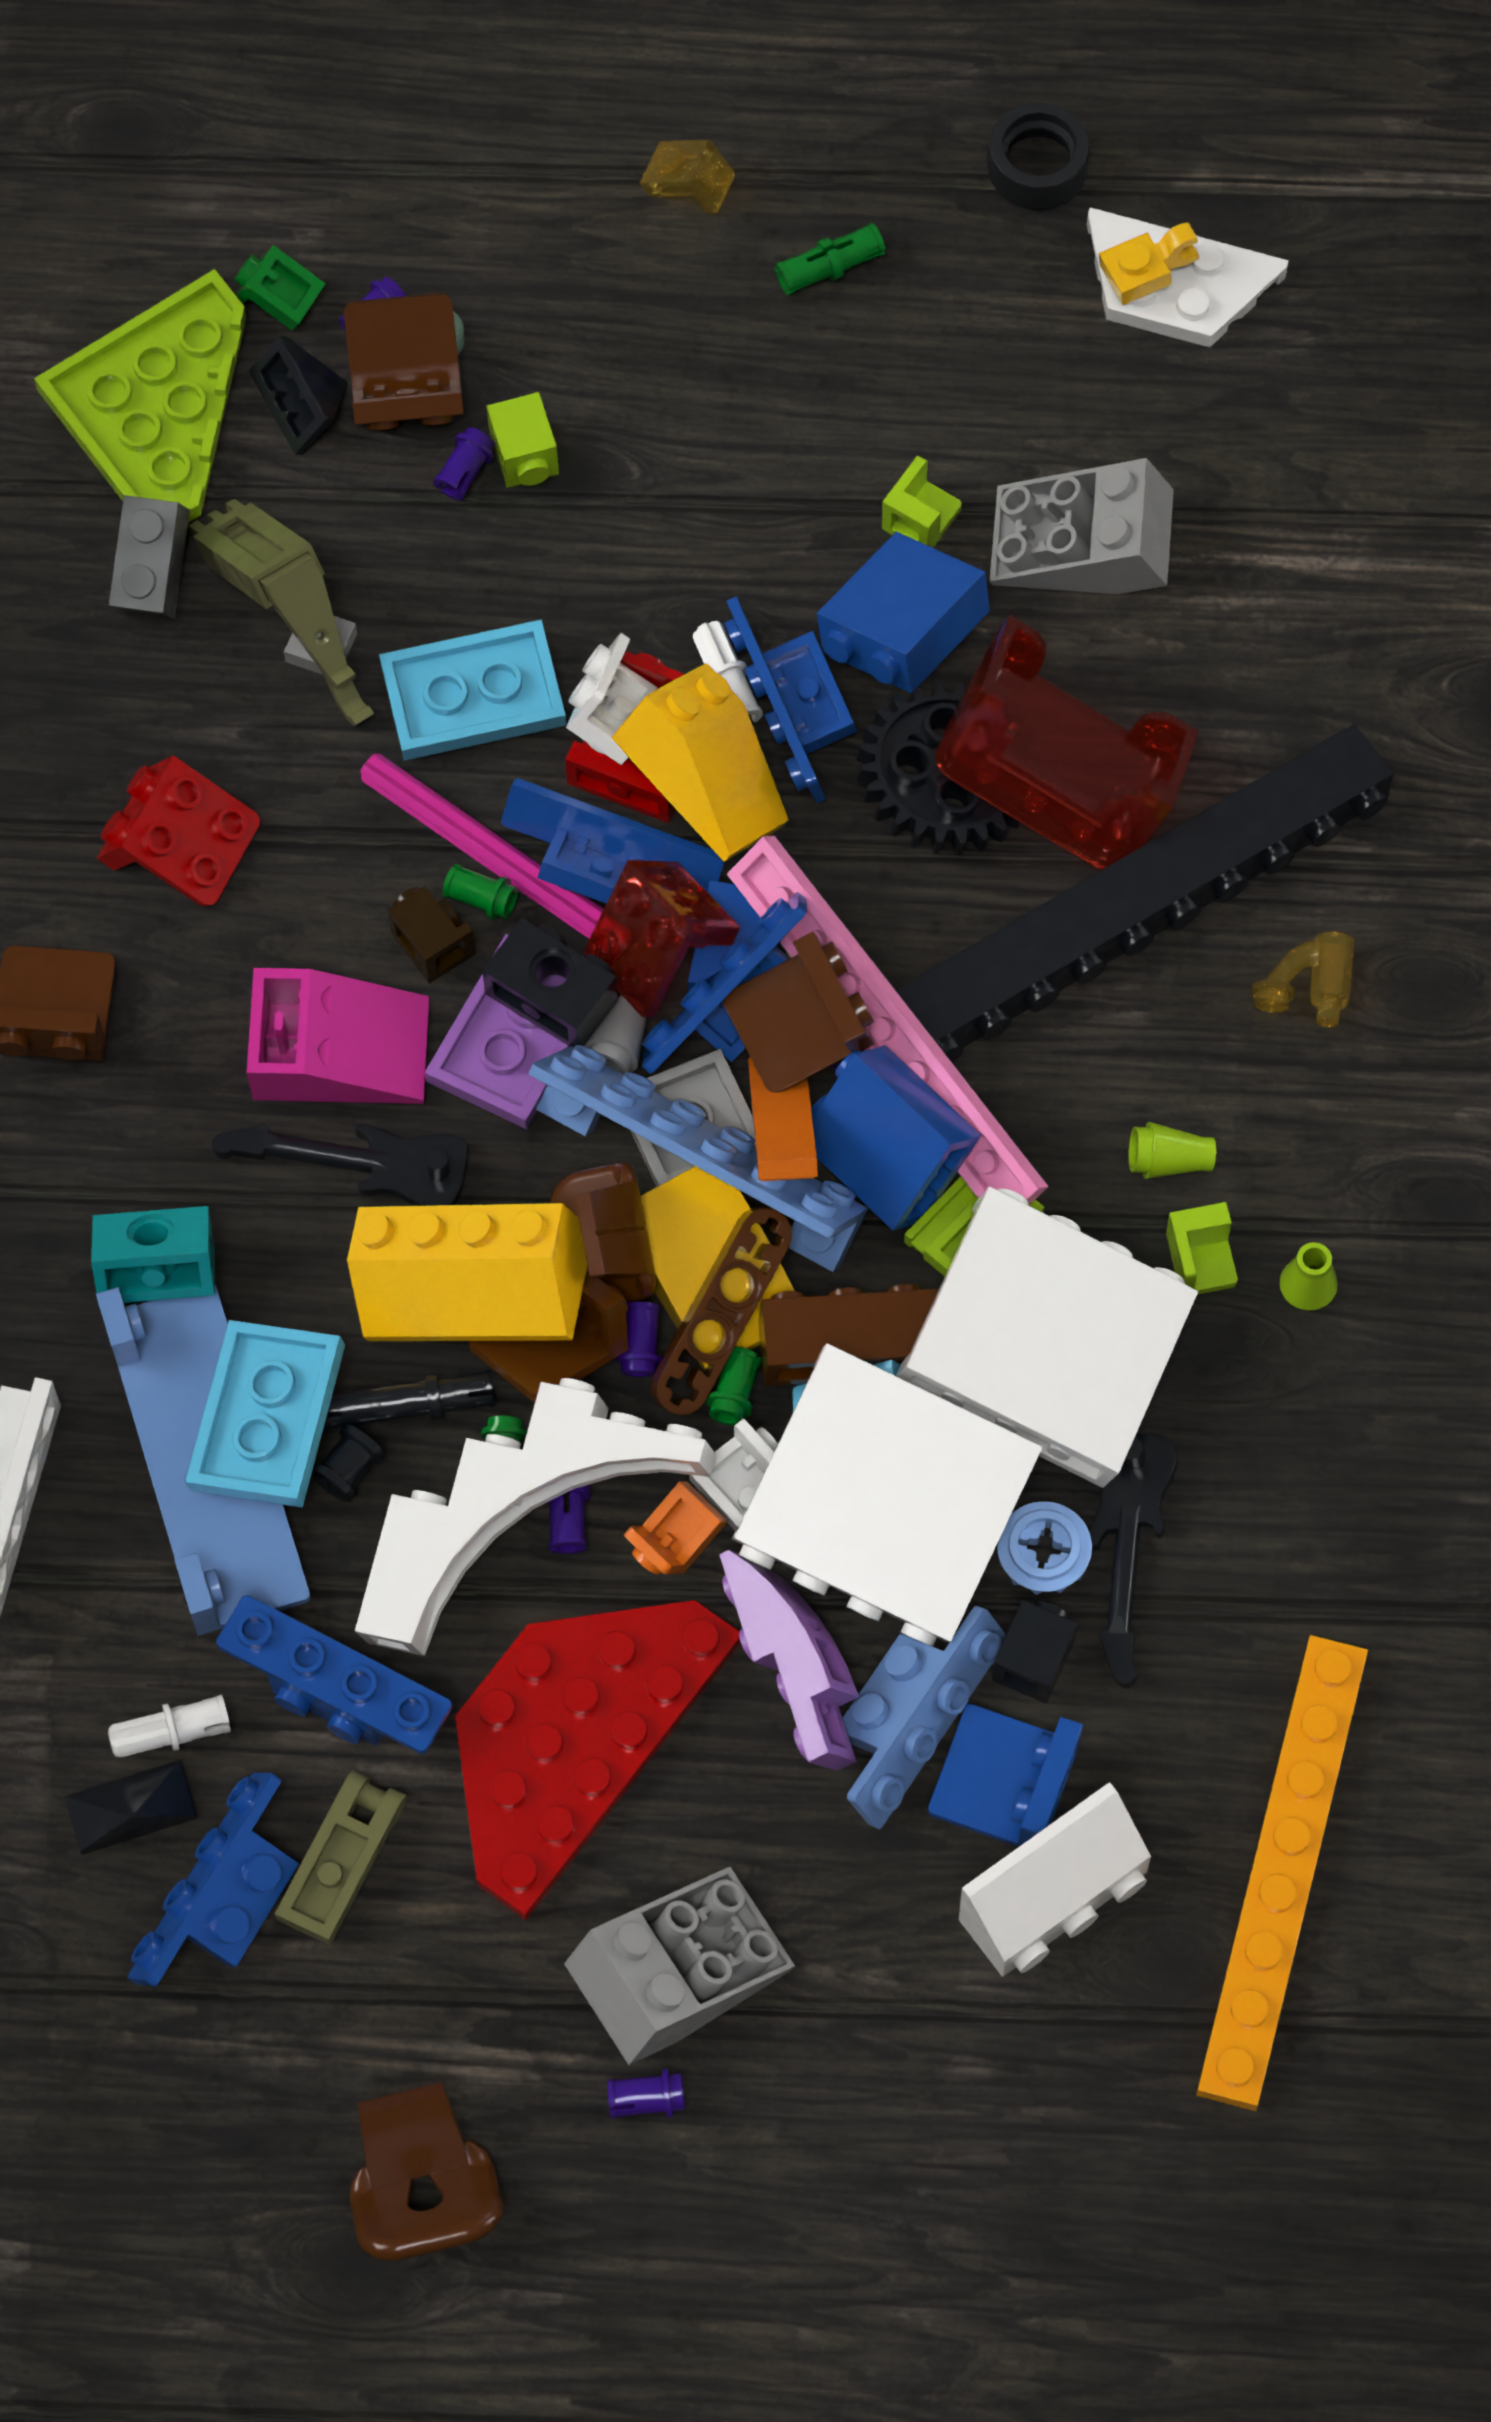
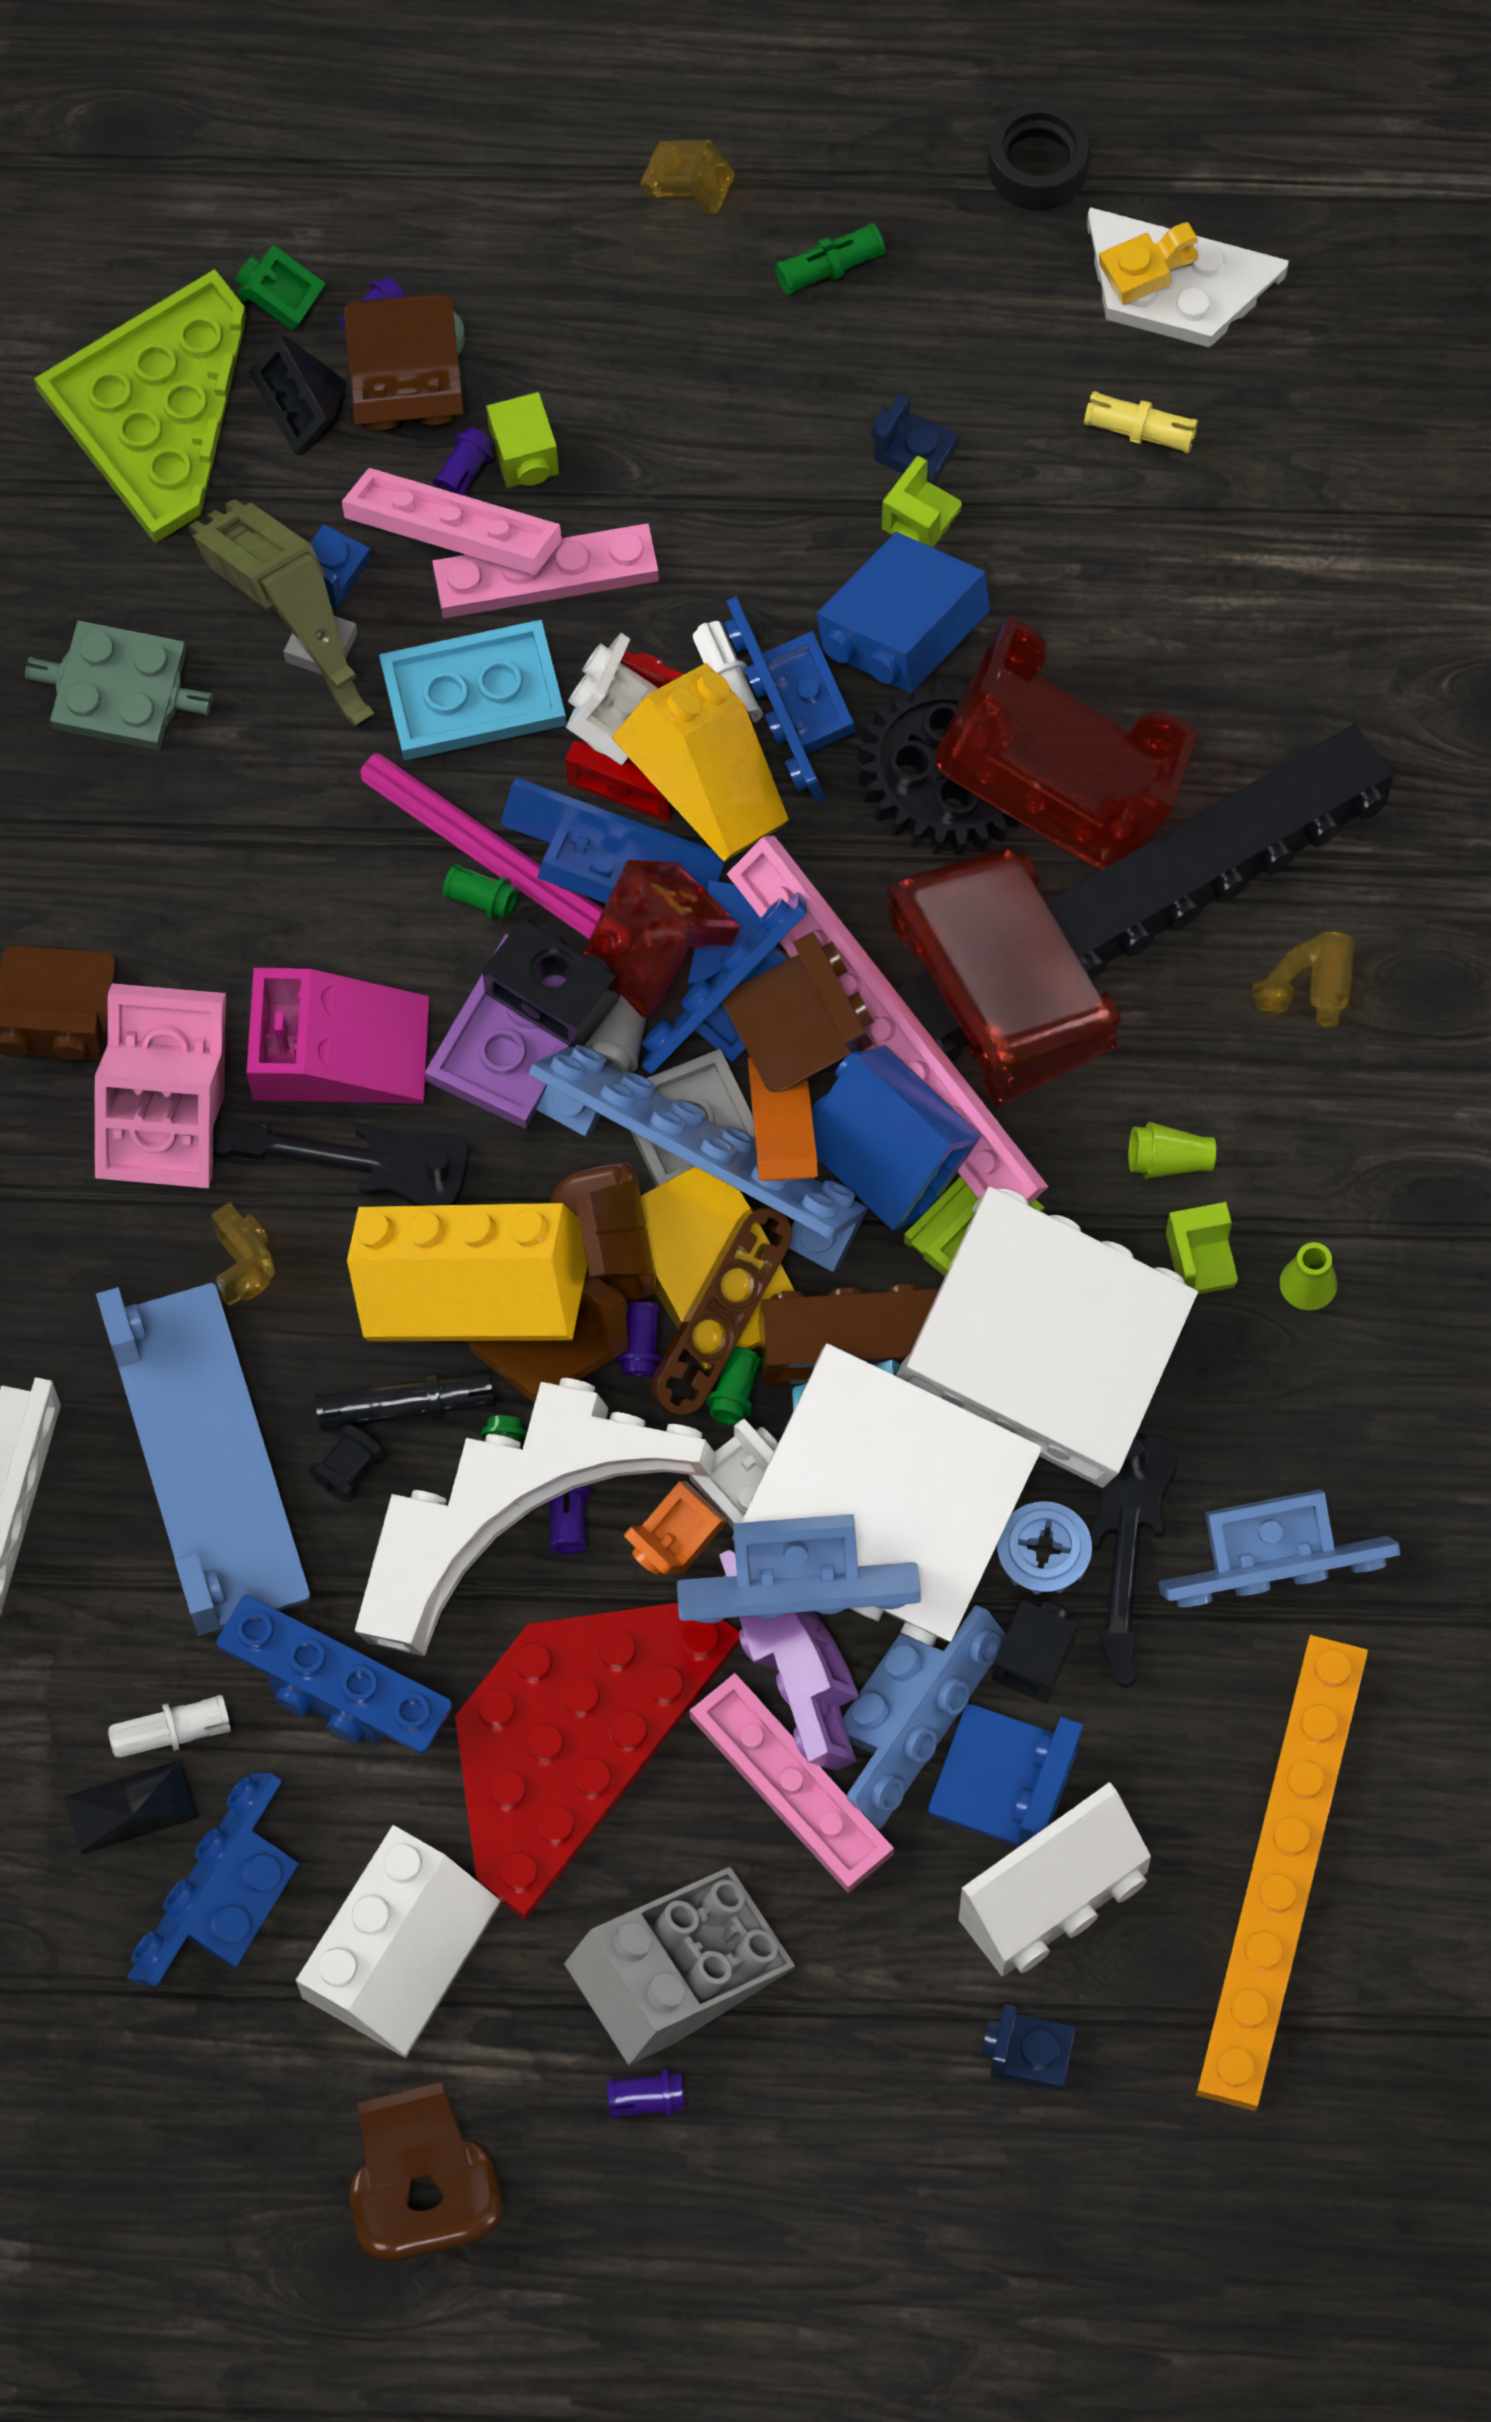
(119, 685): none -> sand green plate
(149, 557): dark grey brick -> none
(154, 1254): teal brick -> none
(160, 1085): none -> bright pink bracket
(180, 830): red bracket -> none
(245, 1243): none -> clear yellow bracket
(265, 1413): medium azure plate -> none
(340, 1858): olive plate -> none
(341, 561): none -> blue bracket
(397, 1942): none -> white slope
(430, 933): dark brown brick -> none
(452, 521): none -> bright pink plate
(575, 568): none -> bright pink plate
(790, 1784): none -> bright pink plate
(797, 1569): none -> medium blue bracket
(905, 436): none -> dark blue bracket
(1003, 970): none -> clear red windscreen
(1029, 2049): none -> dark blue bracket
(1085, 530): light grey slope -> none
(1140, 422): none -> light yellow pin
(1273, 1543): none -> medium blue bracket

